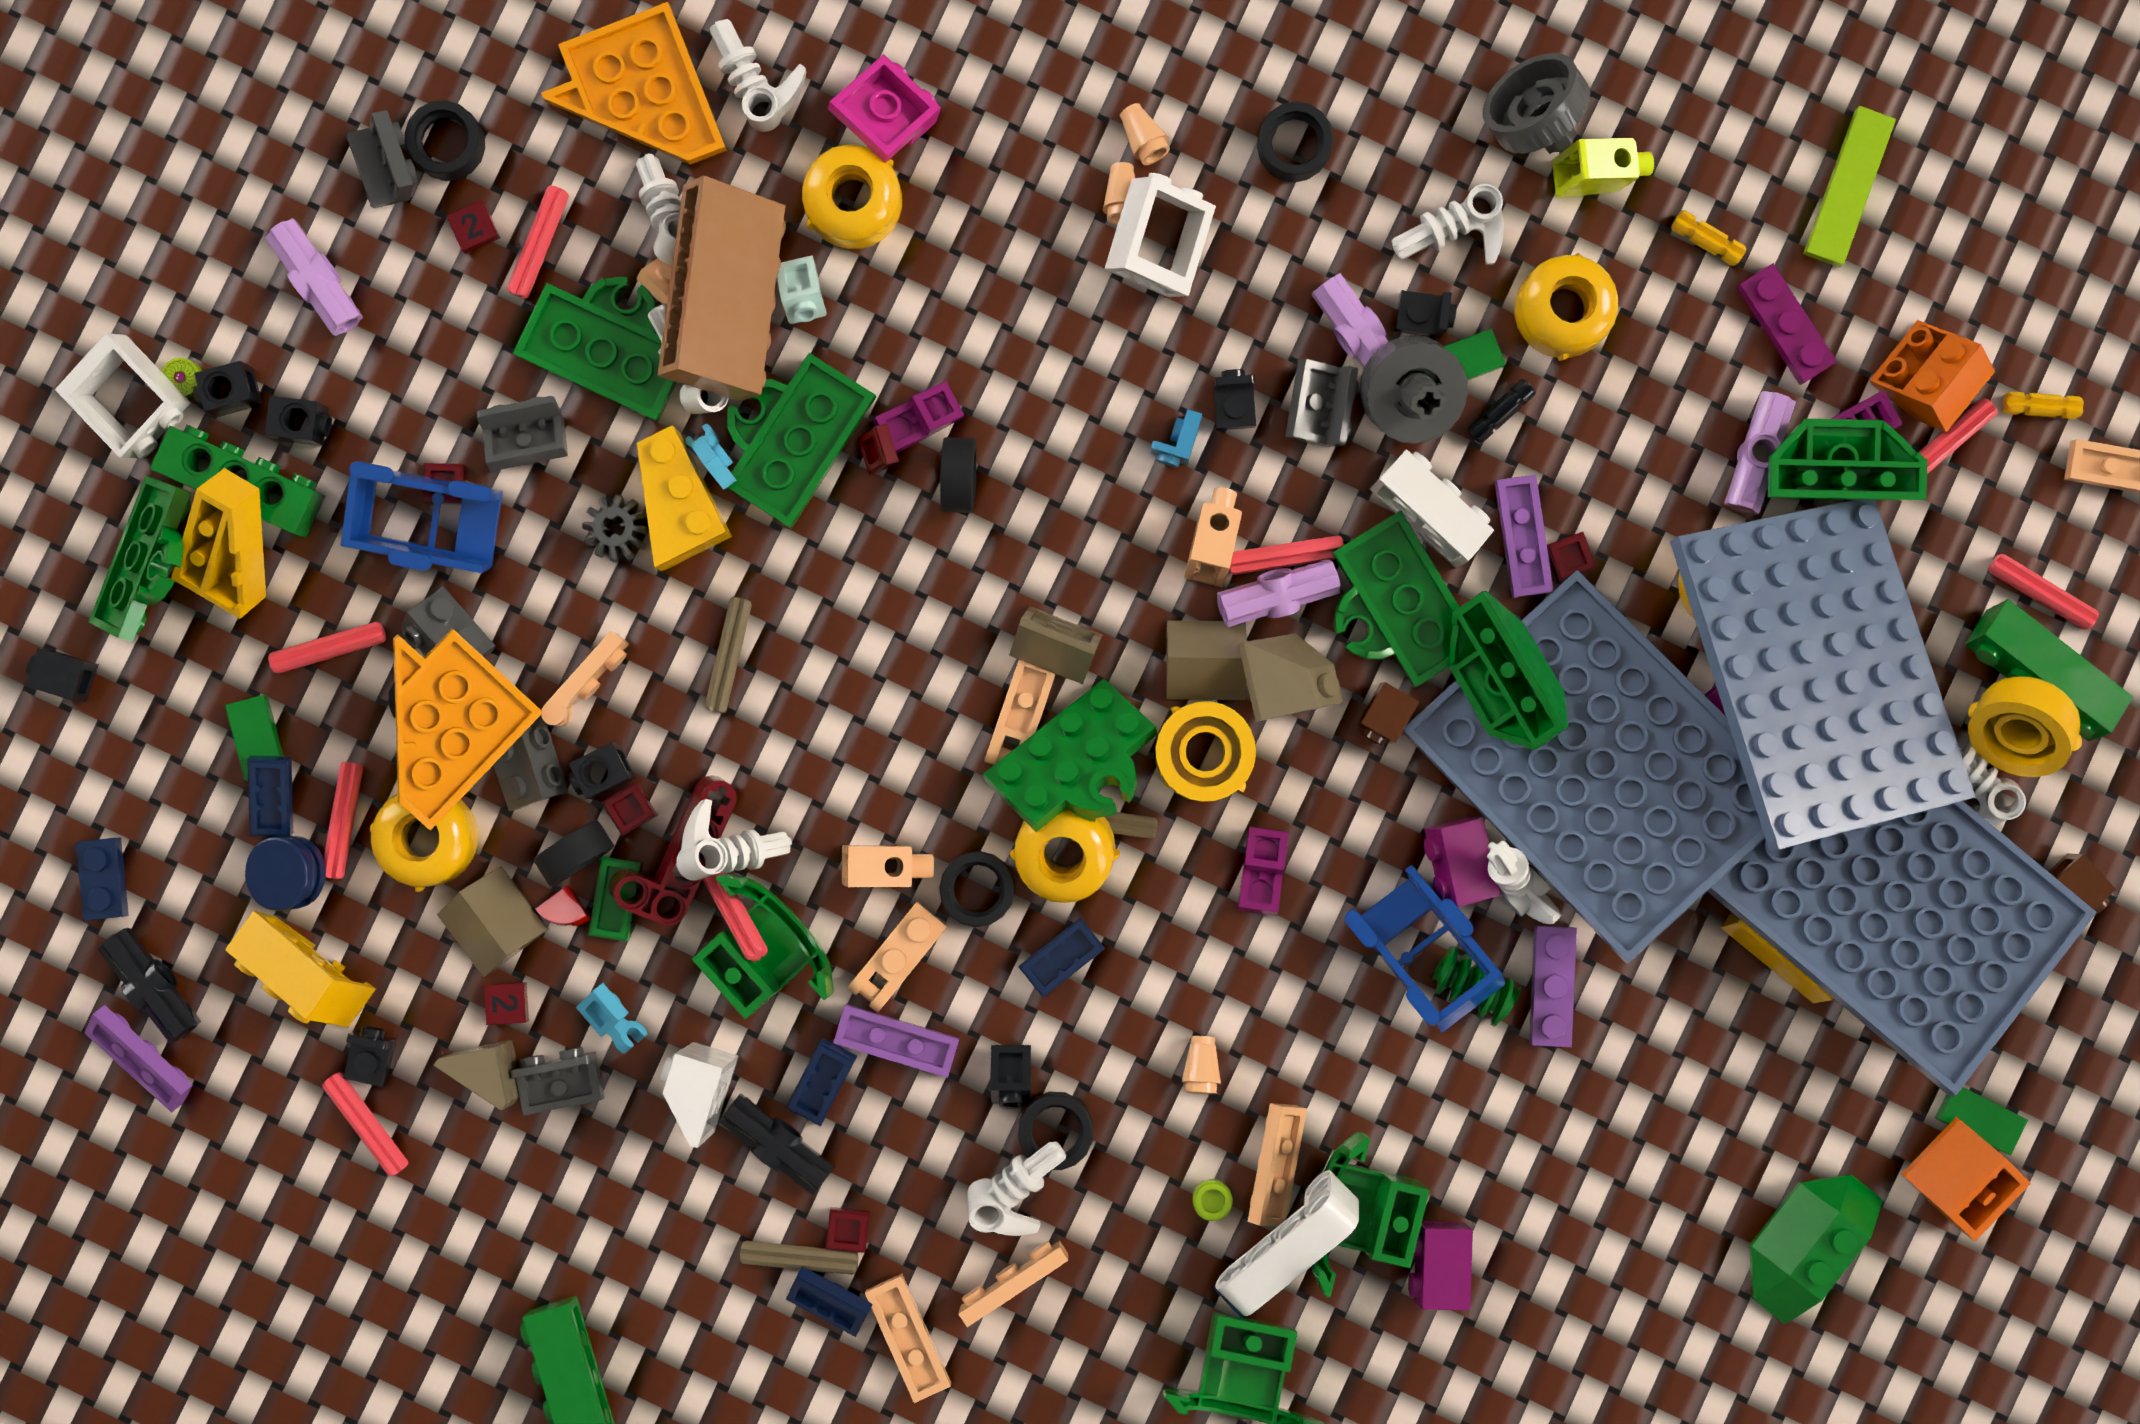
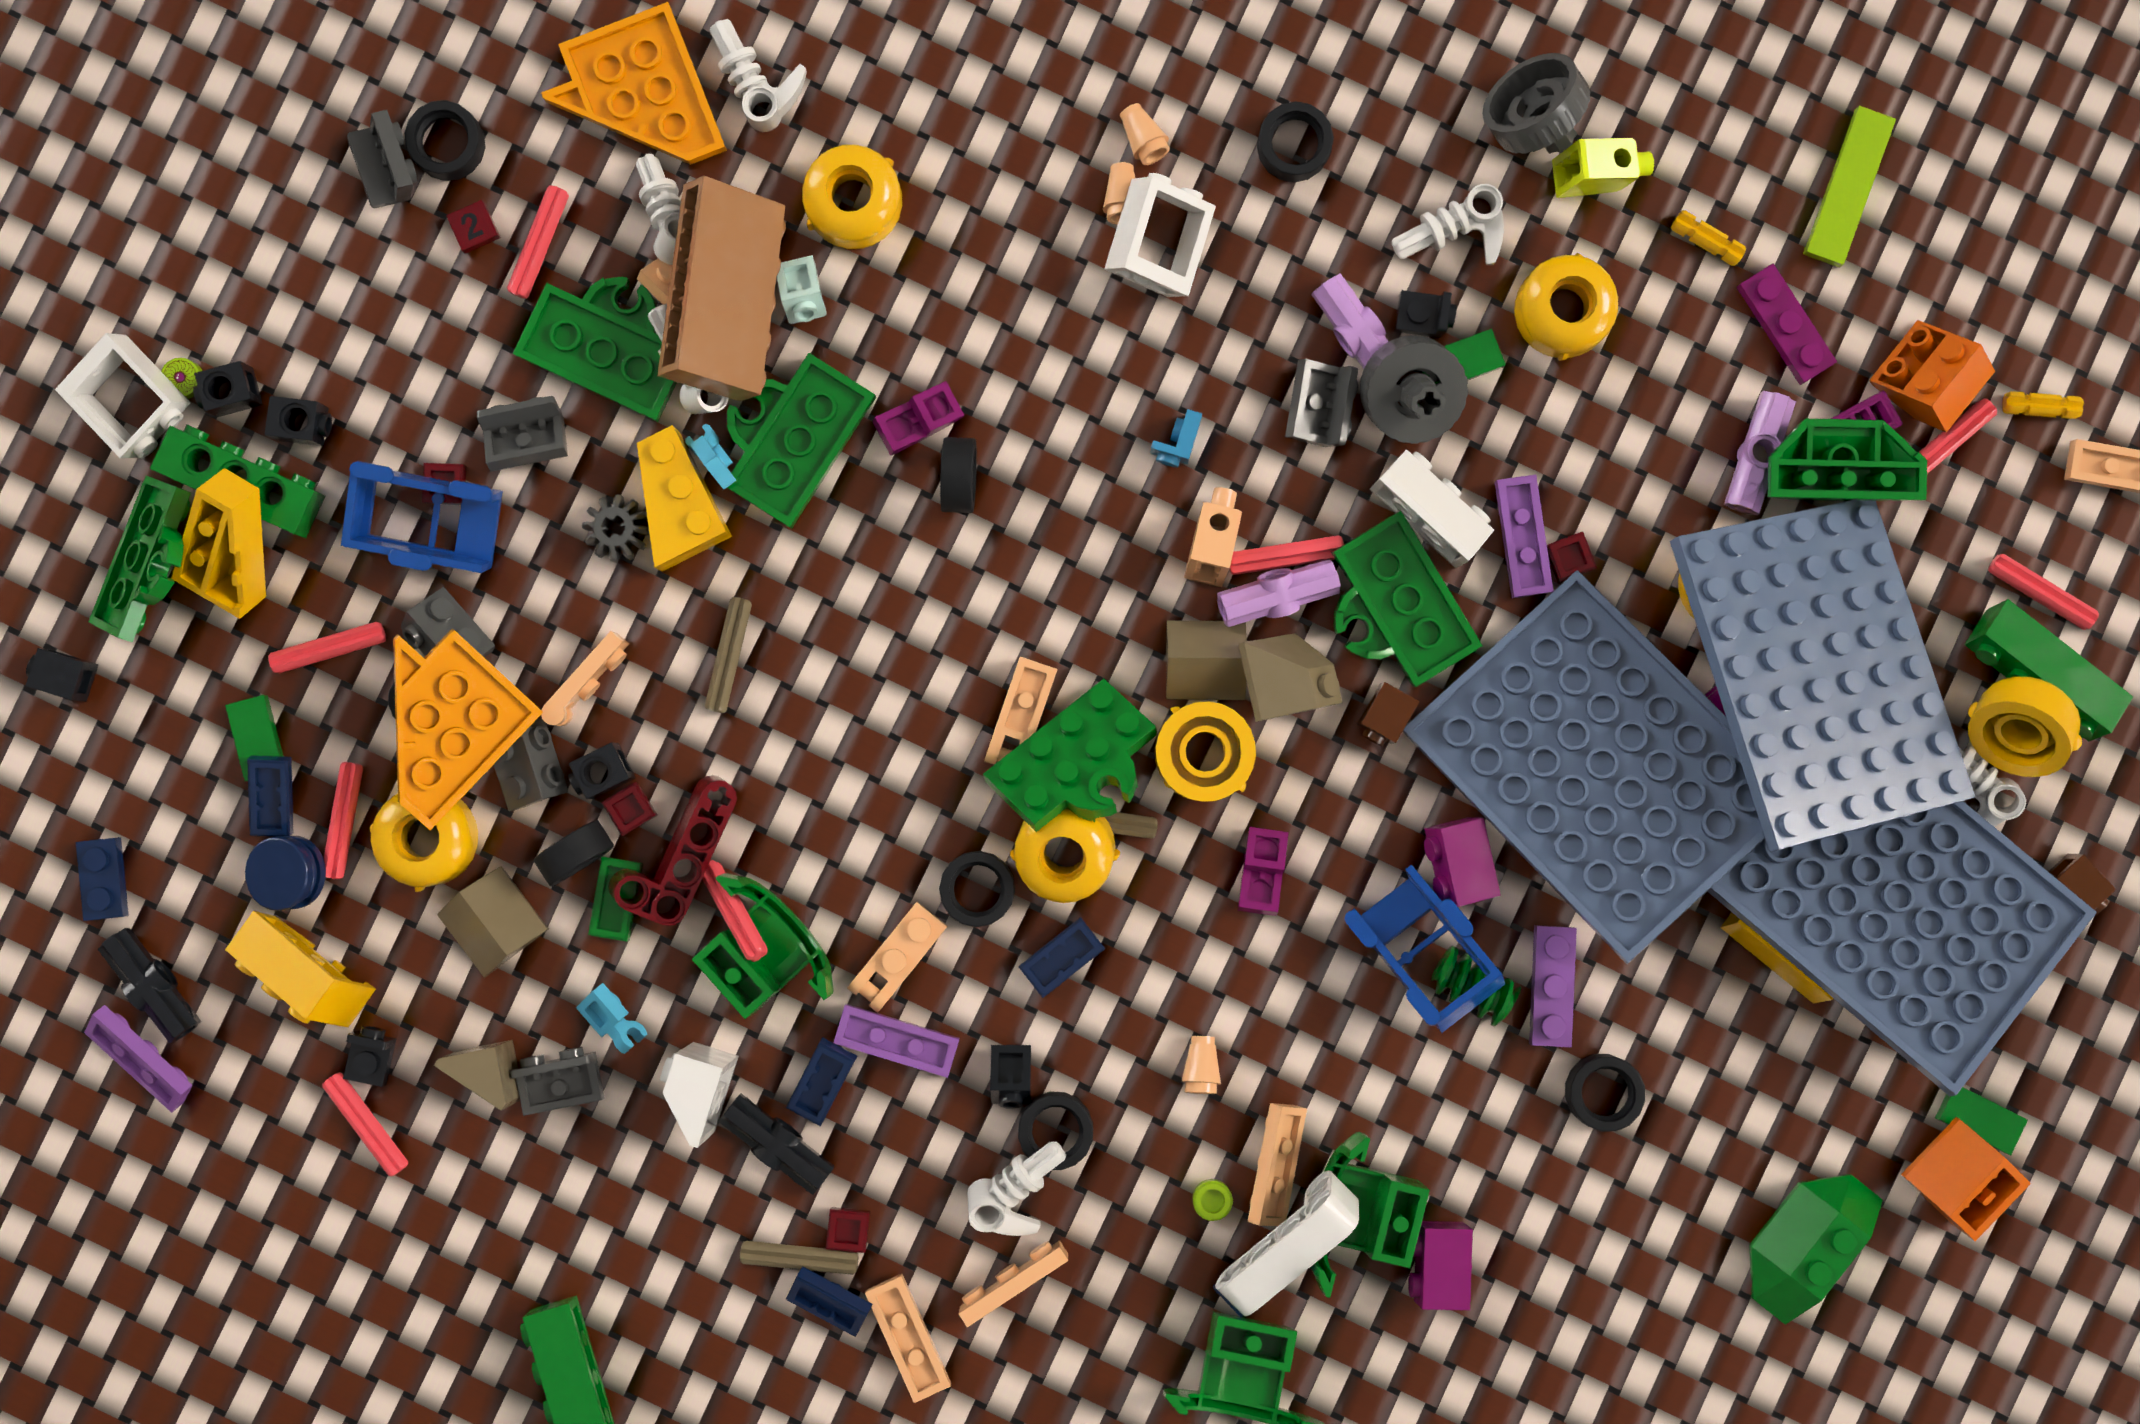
(314, 277): lavender piece -> none
(506, 1003): dark red tile -> none
(564, 909): tile -> none
(724, 853): white piece -> none
(866, 866): light nougat torso -> none
(878, 449): dark red tile -> none
(885, 108): dark pink plate -> none
(1055, 644): dark tan slope -> none
(1234, 400): black bracket -> none
(1501, 411): black axle -> none
(1505, 674): green wedge -> none
(1520, 885): white piece -> none
(1627, 1113): none -> black tyre

